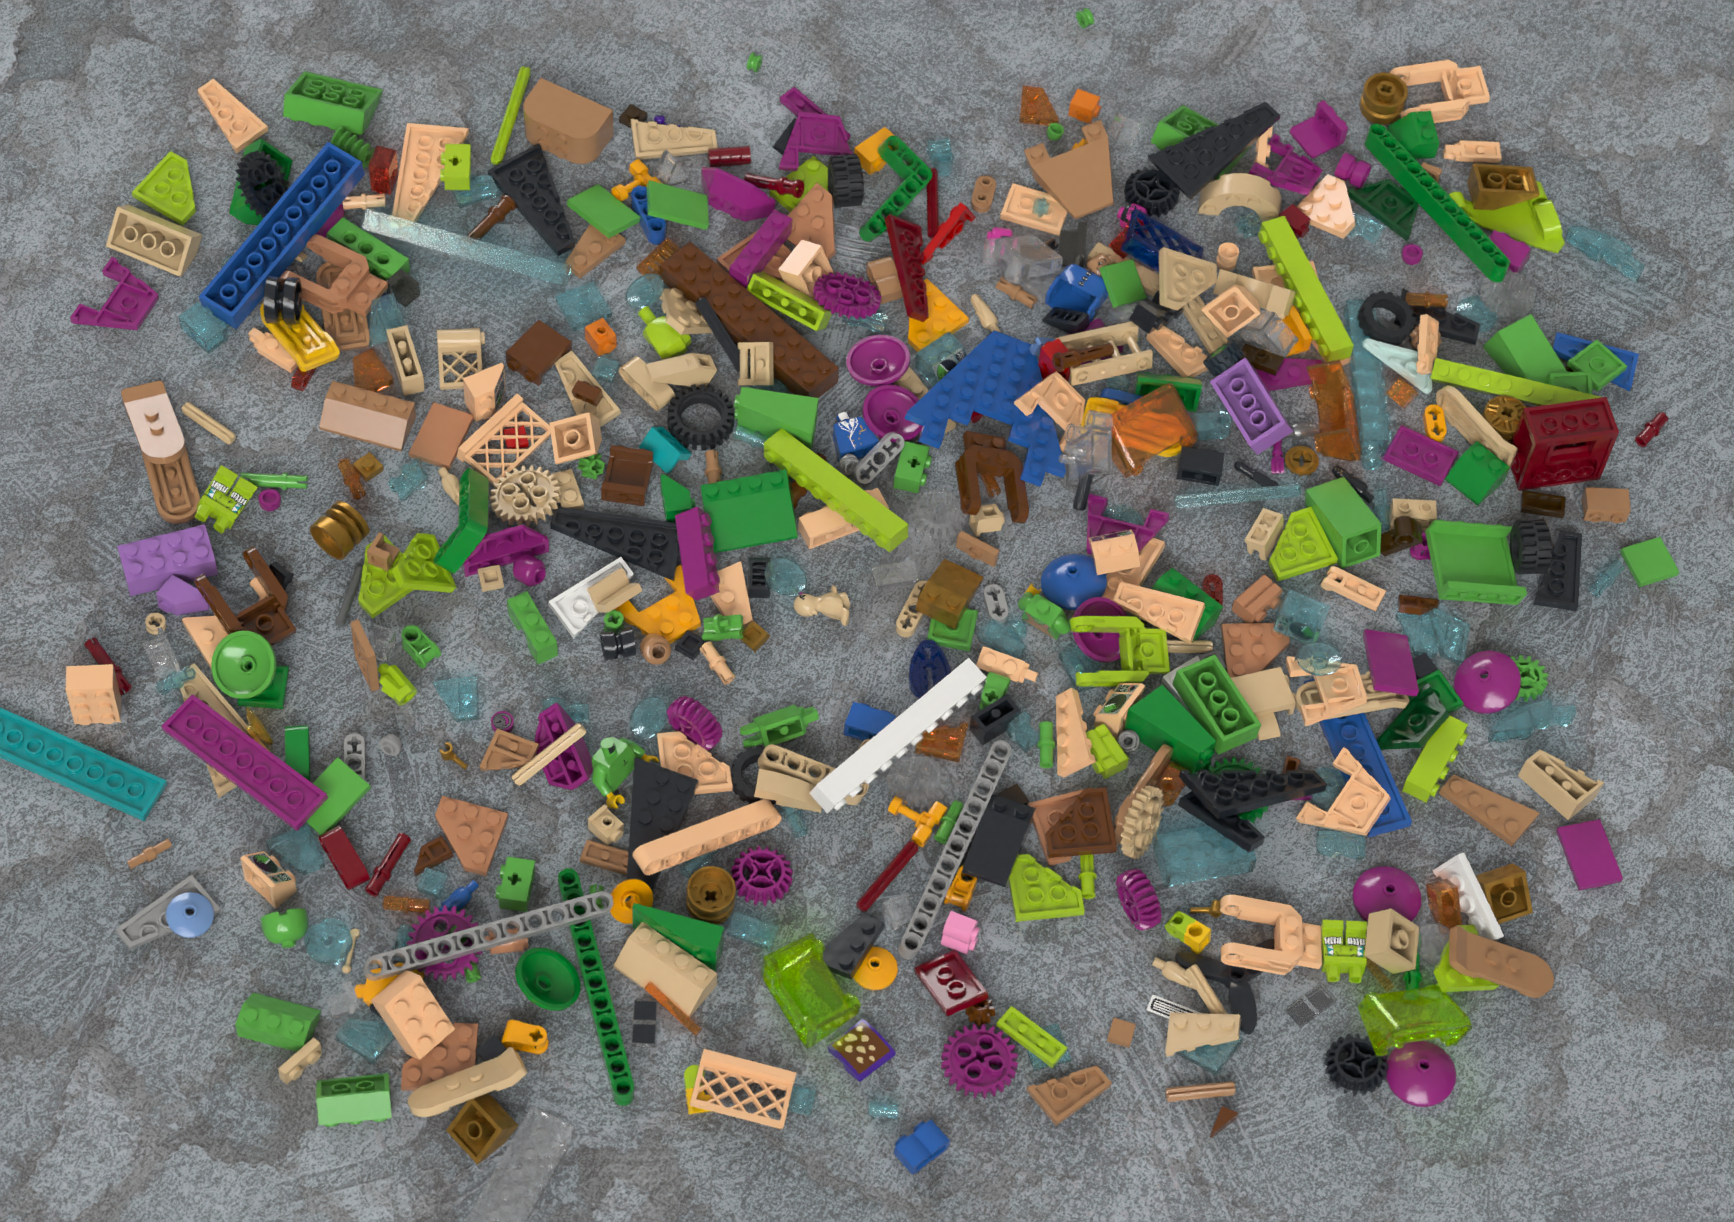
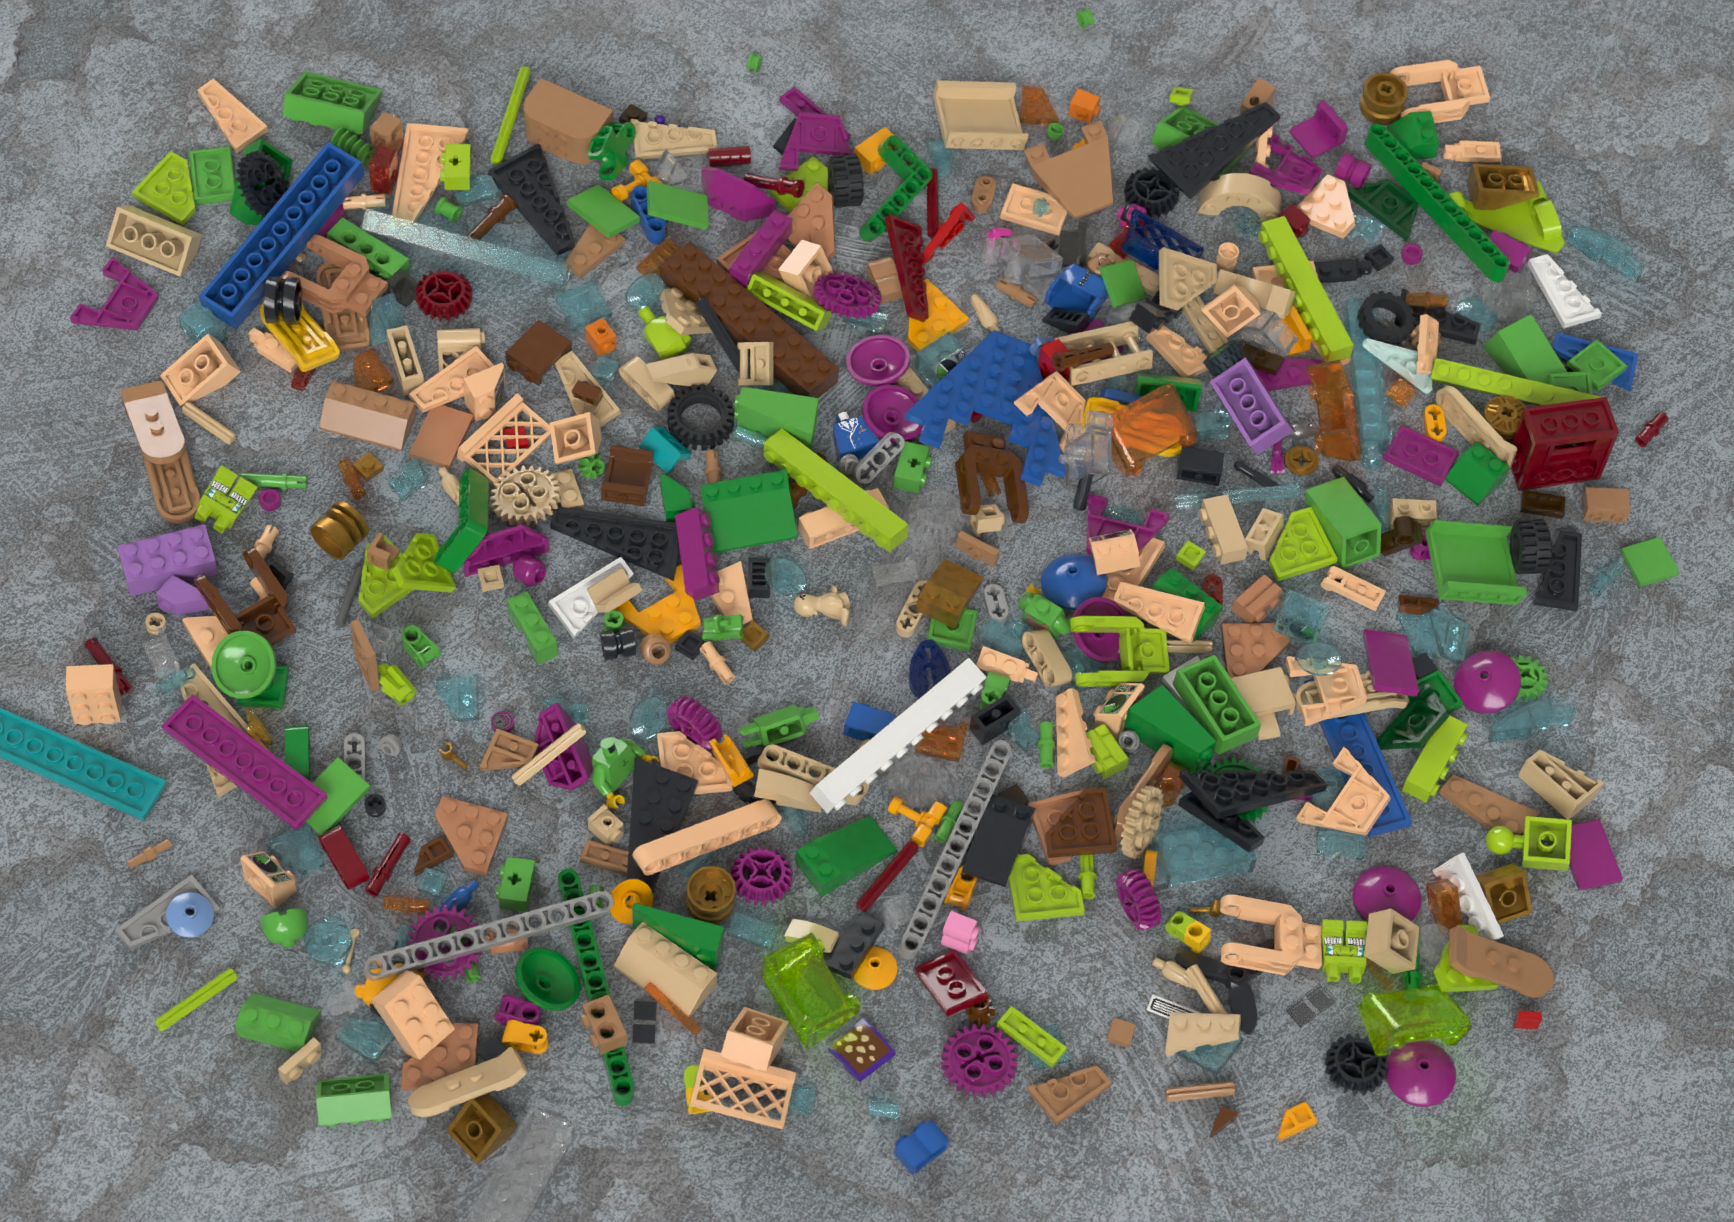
(195, 999): none -> lime axle
(200, 371): none -> light nougat slope
(212, 175): none -> bright green tile
(264, 544): none -> light nougat pin
(380, 808): none -> black bush
(387, 132): none -> medium nougat brick
(445, 288): none -> dark red gear
(448, 210): none -> bright green bush
(448, 383): none -> light nougat wing
(517, 1009): none -> magenta piece
(607, 1023): none -> medium nougat brick
(612, 146): none -> green piece
(731, 760): none -> light orange hinge
(754, 1039): none -> light nougat brick
(801, 928): none -> tan slope
(843, 854): none -> green slope
(978, 115): none -> tan panel
(1047, 657): none -> tan beam
(1149, 864): none -> light orange beam
(1181, 96): none -> lime plate
(1190, 555): none -> lime plate
(1223, 529): none -> tan brick
(1259, 93): none -> medium nougat torso
(1296, 1120): none -> light orange tile
(1342, 270): none -> black hinge
(1379, 257): none -> black tile
(1527, 1020): none -> red tile
(1535, 831): none -> lime brick
(1565, 300): none -> white wing

